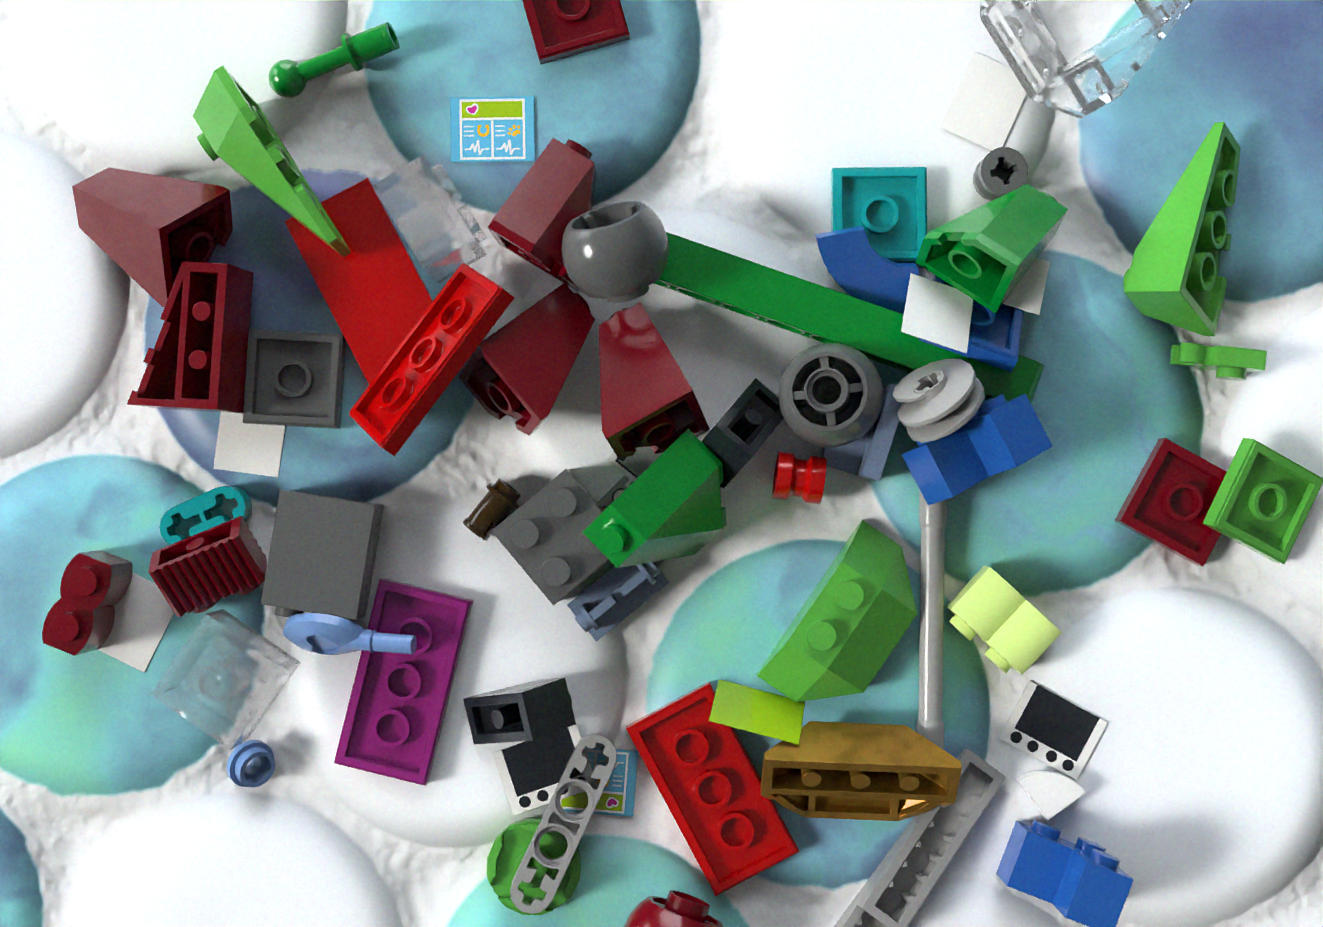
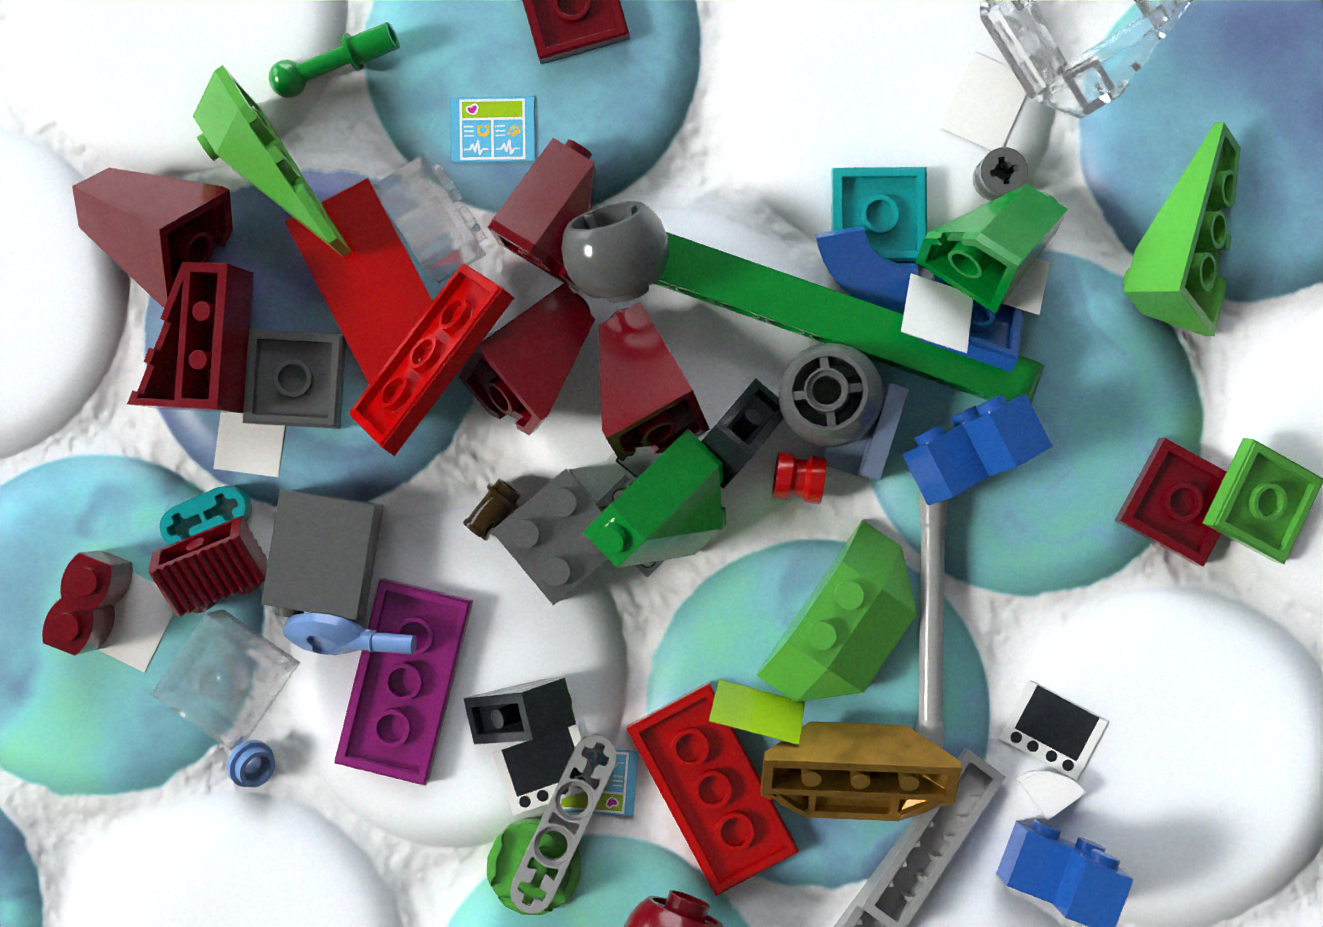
(616, 597): sand blue hinge -> none
(938, 399): light grey piece -> none
(1002, 621): yellowish green brick -> none
(1229, 362): bright green plate -> none

